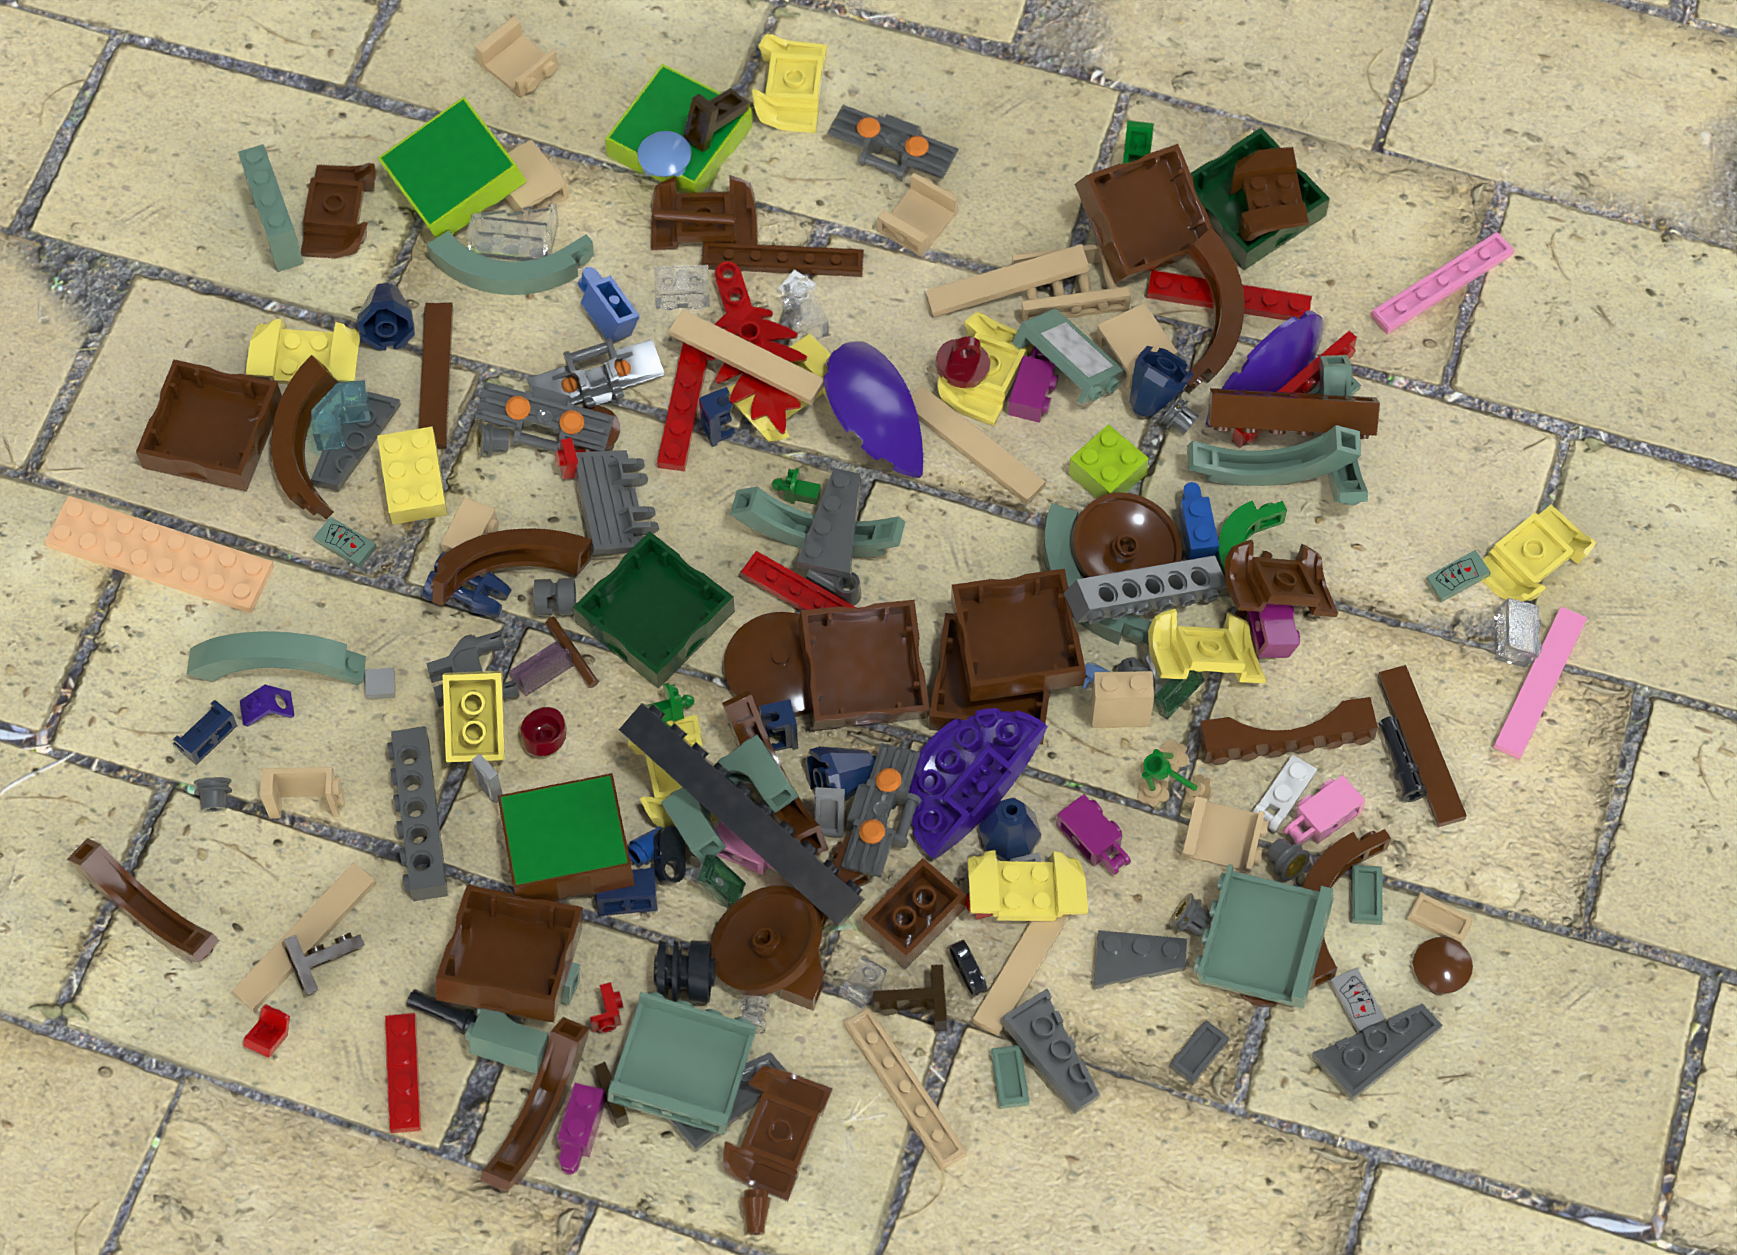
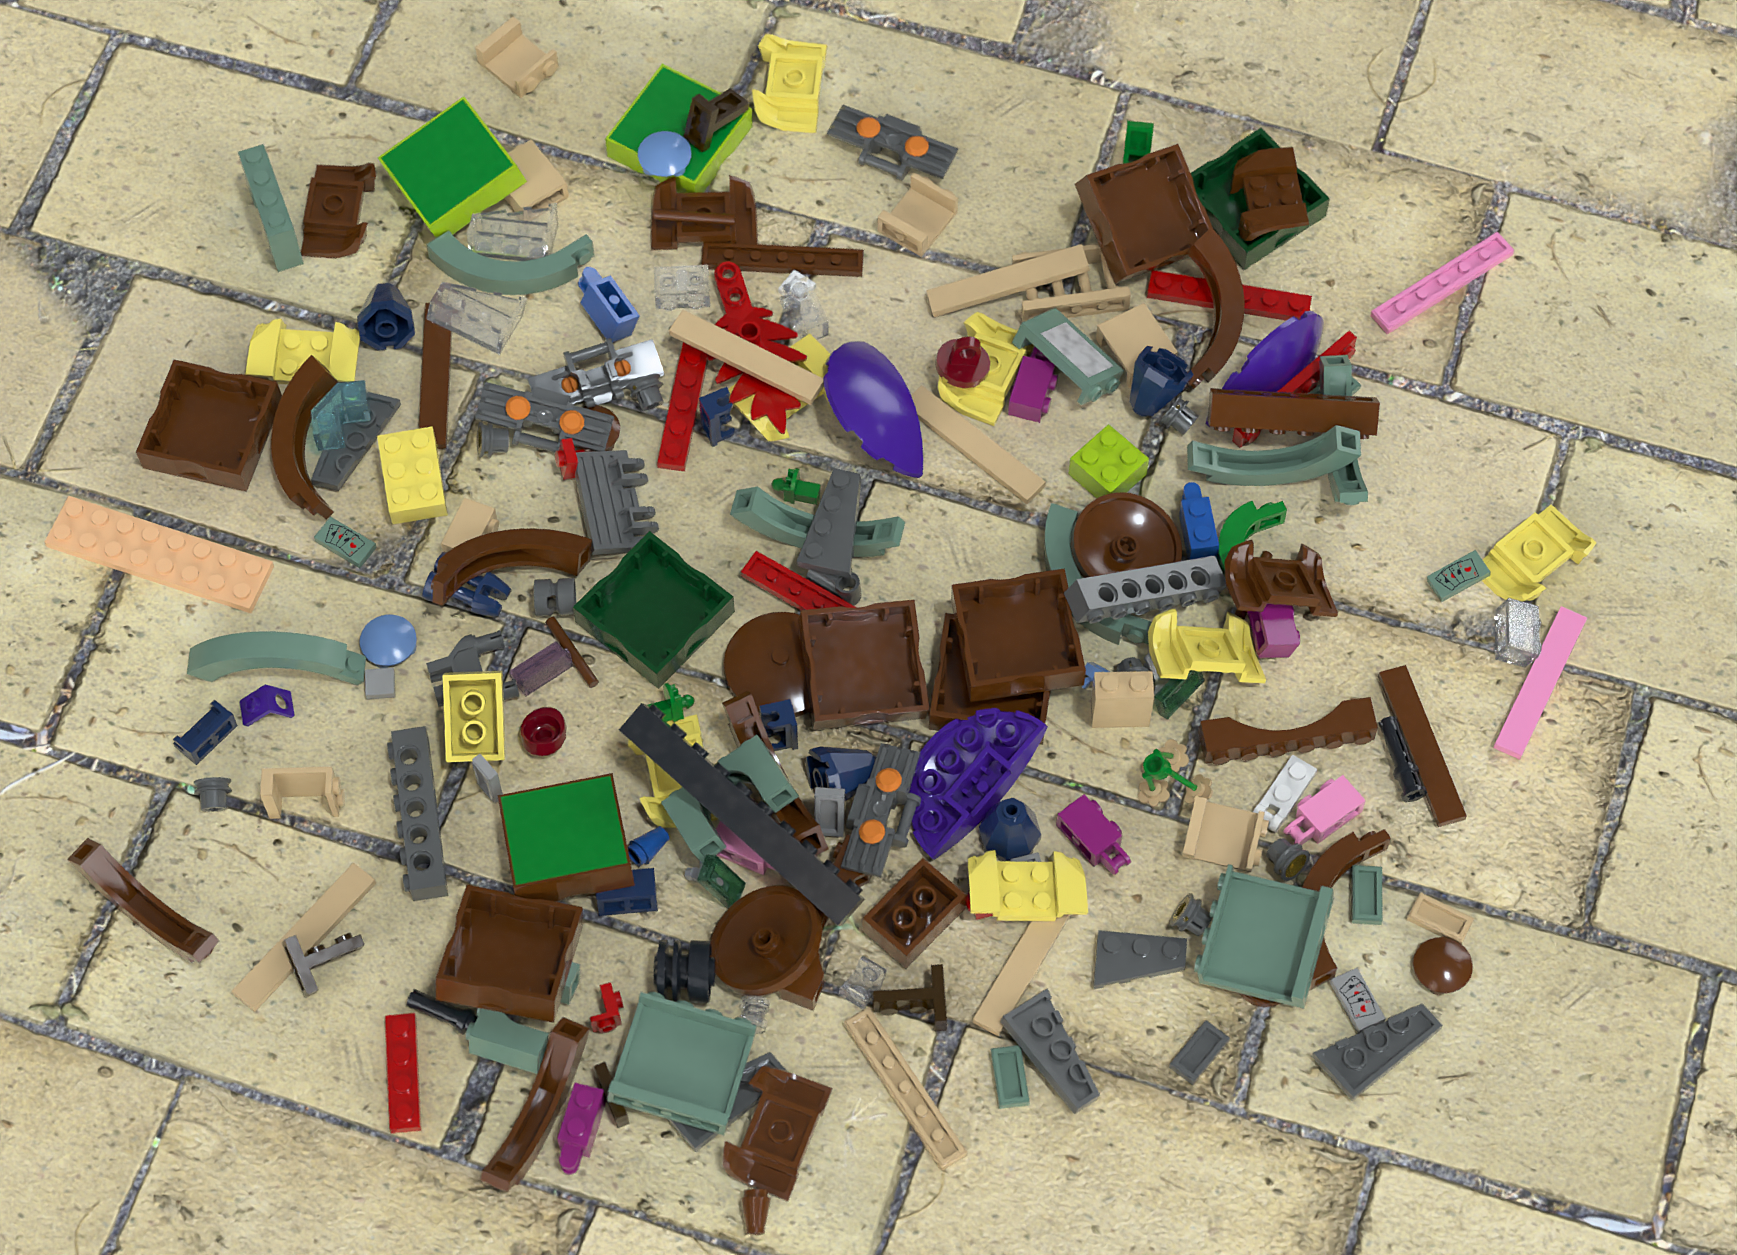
(268, 1031): red bracket -> none
(388, 640): none -> medium blue dish
(476, 315): none -> clear wedge
(647, 391): none -> dark grey piece
(669, 847): black piece -> none
(968, 968): black piece -> none

